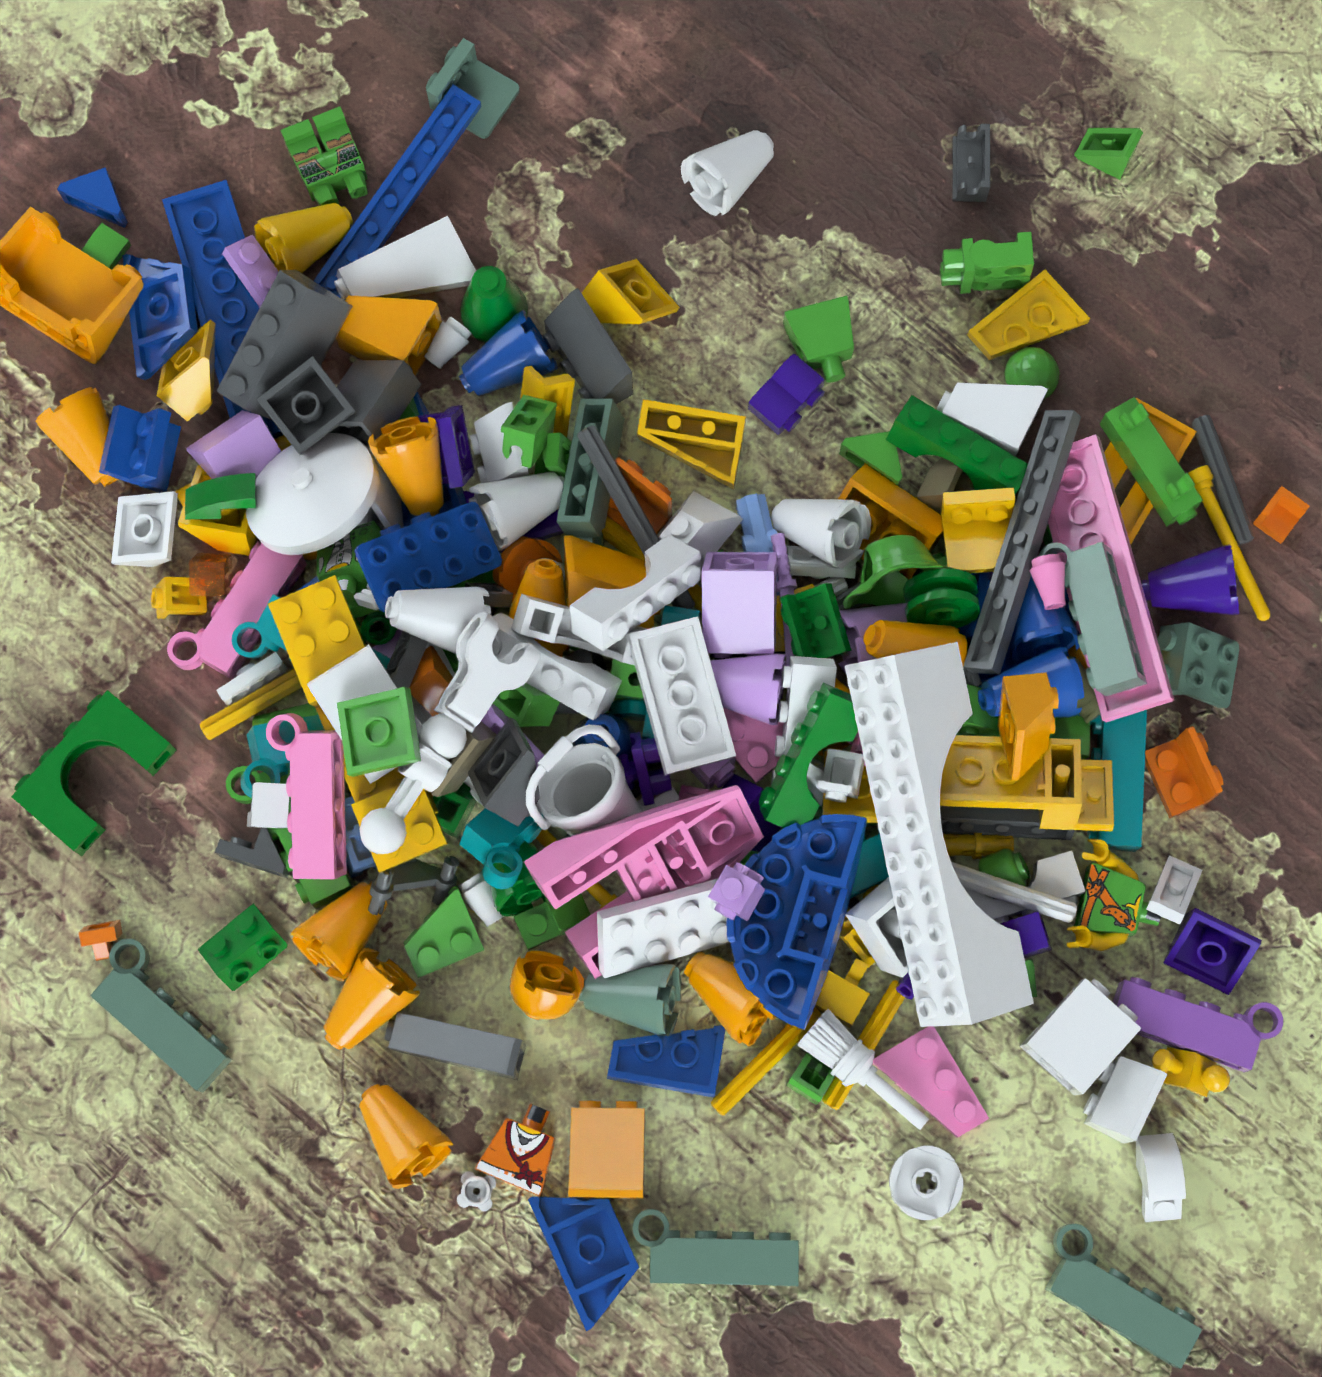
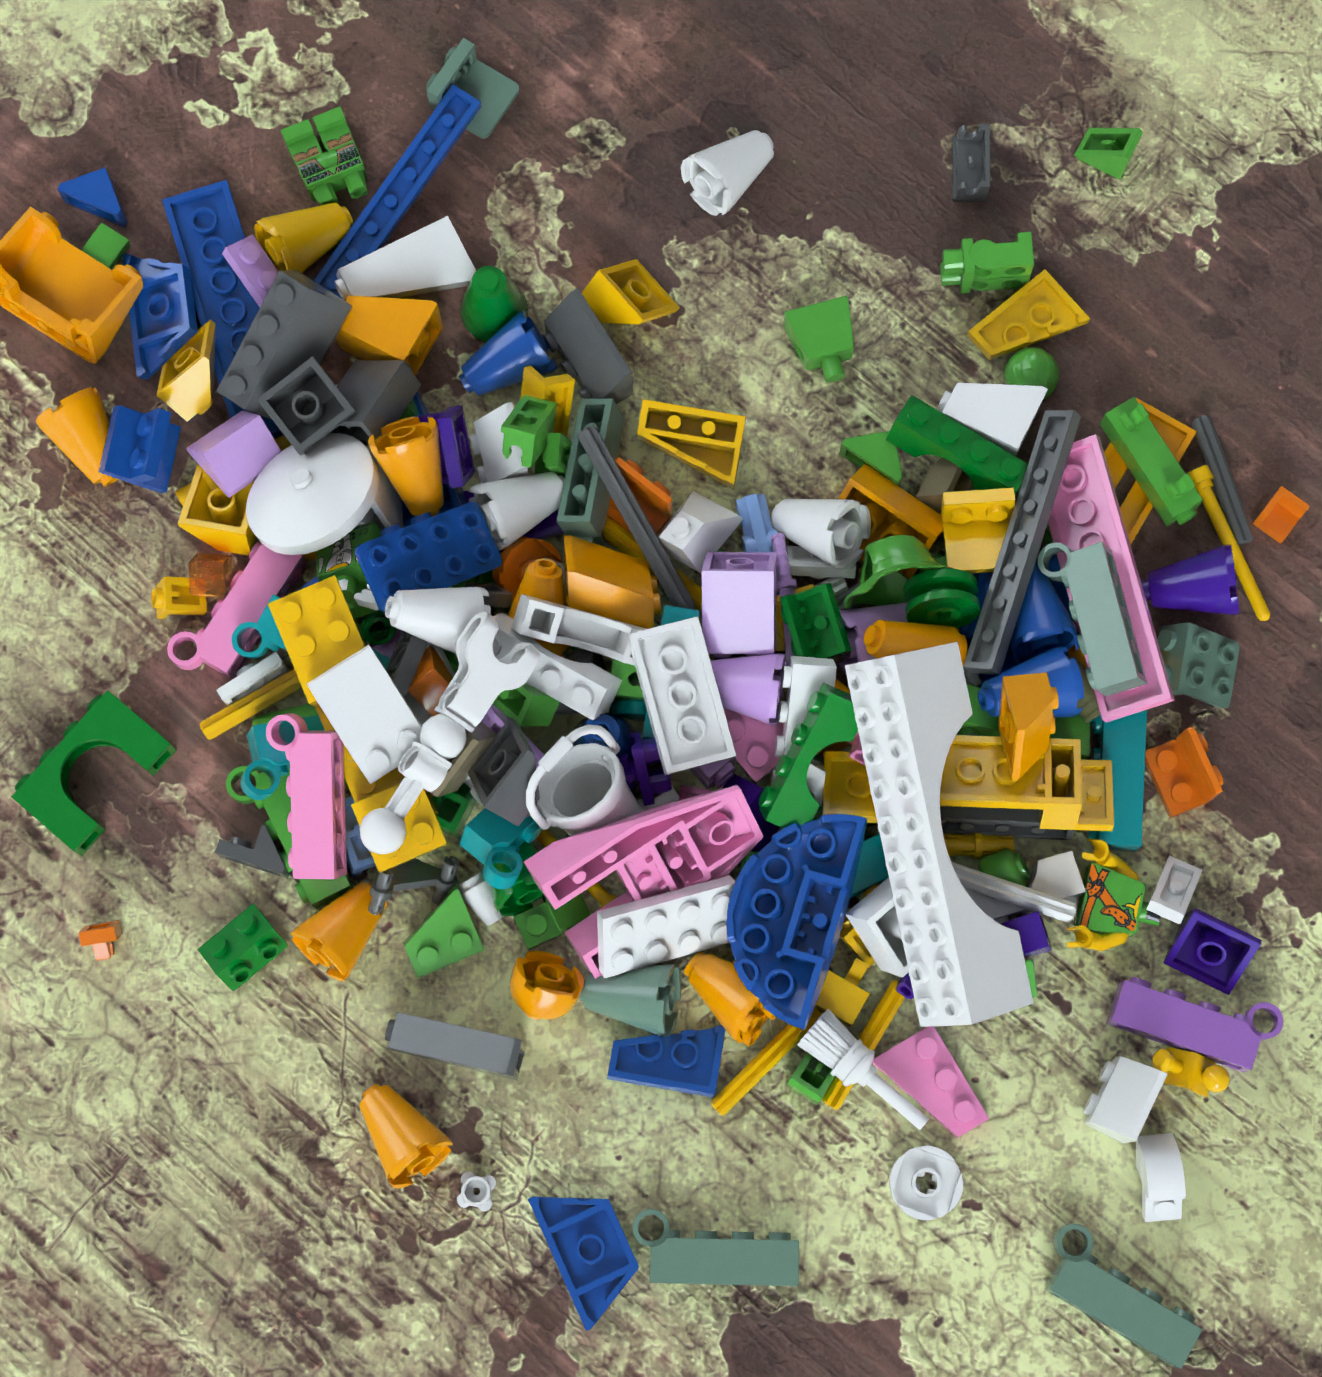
(144, 529): white slope -> none
(157, 1023): sand green hinge -> none
(225, 492): green slope -> none
(268, 806): white panel -> none
(368, 999): light orange cone -> none
(378, 731): bright green plate -> none
(447, 342): white cone -> none
(520, 1152): torso -> none
(607, 1151): light orange slope -> none
(610, 614): white arch -> none
(737, 891): lavender brick -> none
(786, 395): dark purple brick -> none
(841, 775): white bracket -> none
(1049, 579): bright pink cone -> none
(1081, 1036): white slope -> none

